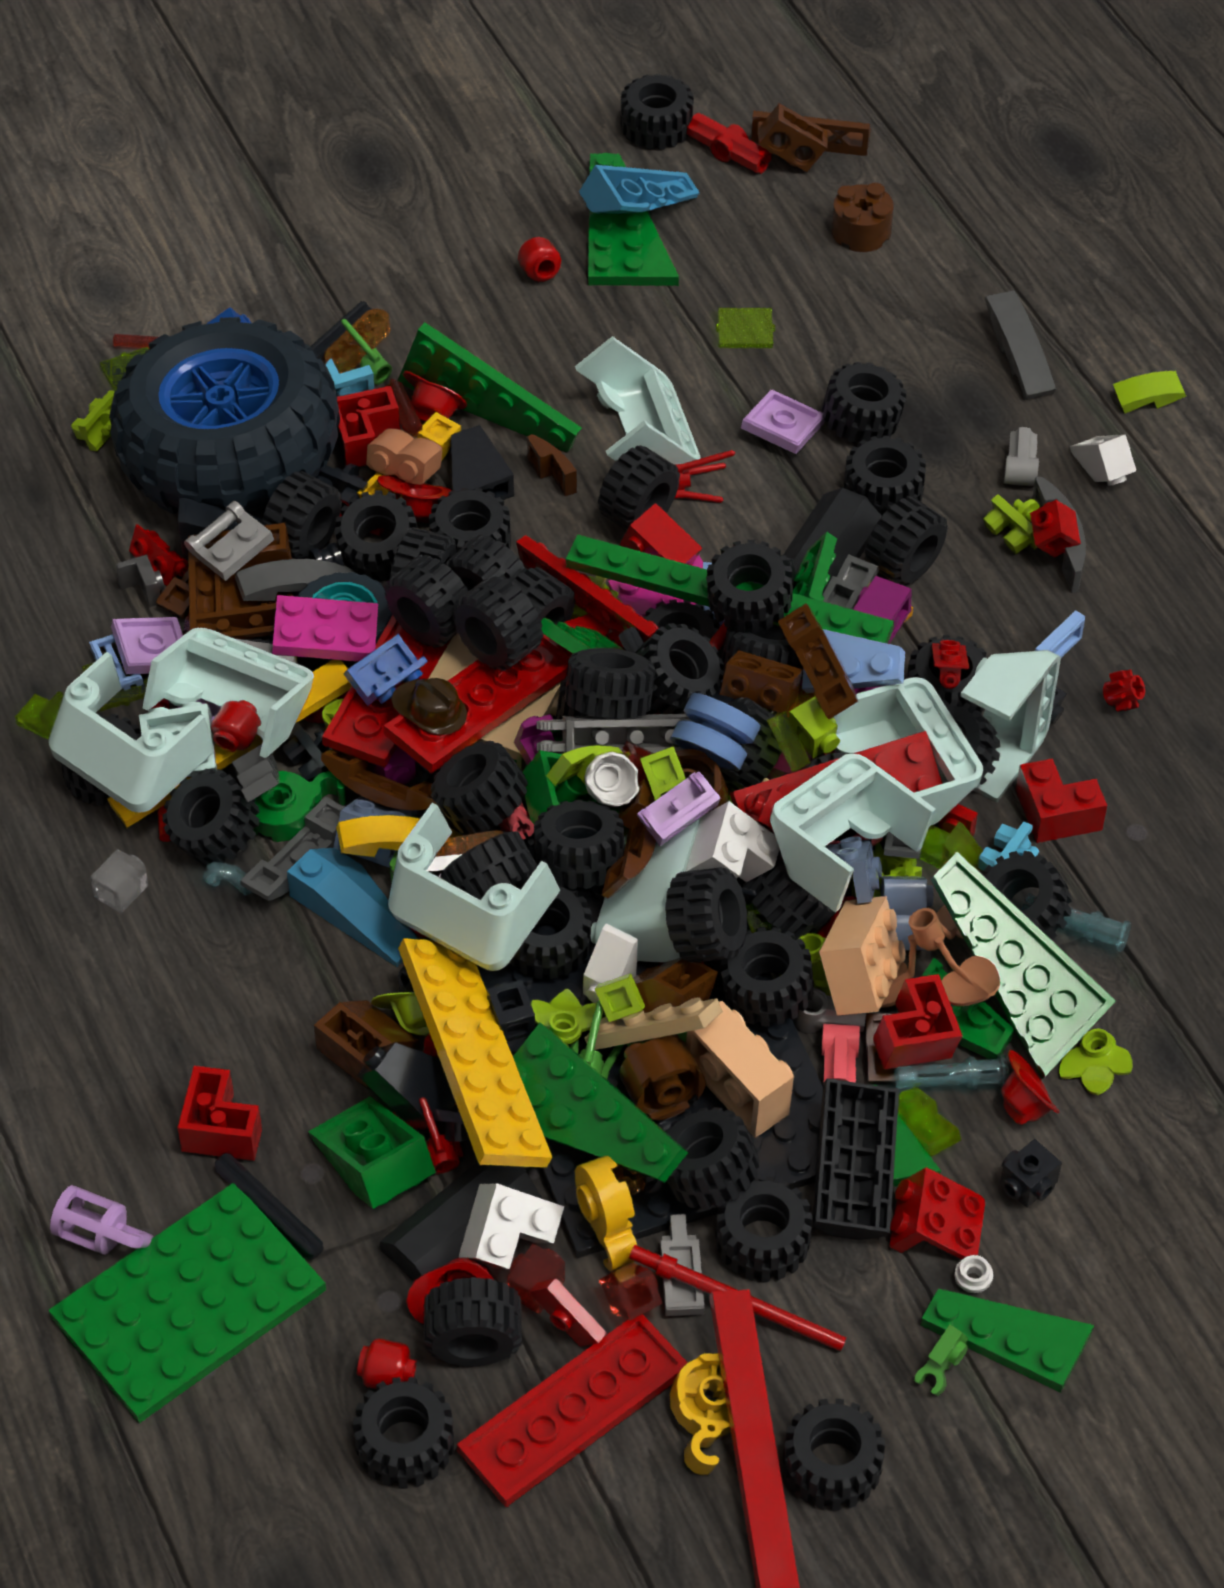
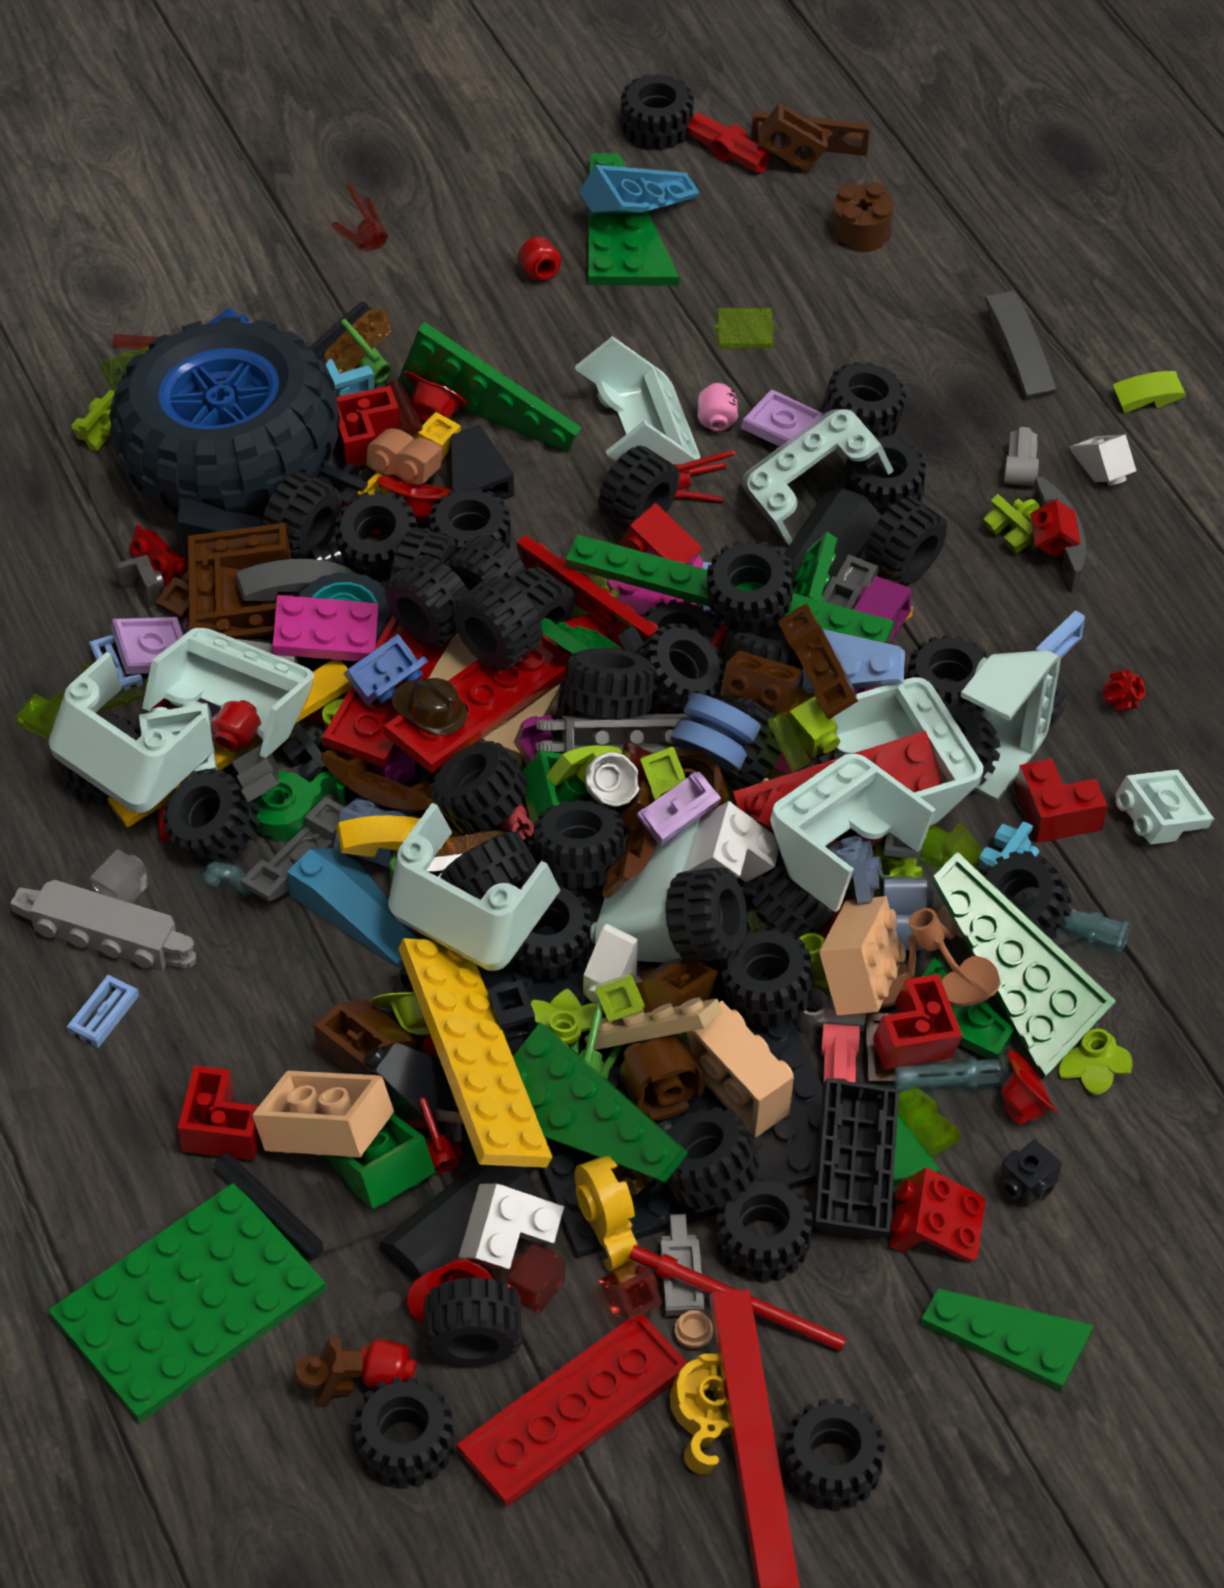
(105, 925): none -> light grey hinge
(108, 1227): lavender piece -> none
(129, 995): none -> light blue tile
(235, 547): light grey plate -> none
(323, 1113): none -> light nougat brick
(330, 1372): none -> reddish brown hips
(371, 230): none -> clear red plant
(551, 462): reddish brown slope -> none
(567, 1312): red plate -> none
(693, 1329): none -> light nougat plate
(717, 407): none -> bright pink head
(768, 479): none -> light aqua windscreen
(947, 1351): bright green plate -> none
(950, 659): red hinge -> none
(959, 814): red plate -> none
(976, 1265): white plate -> none
(1162, 805): none -> light aqua plate

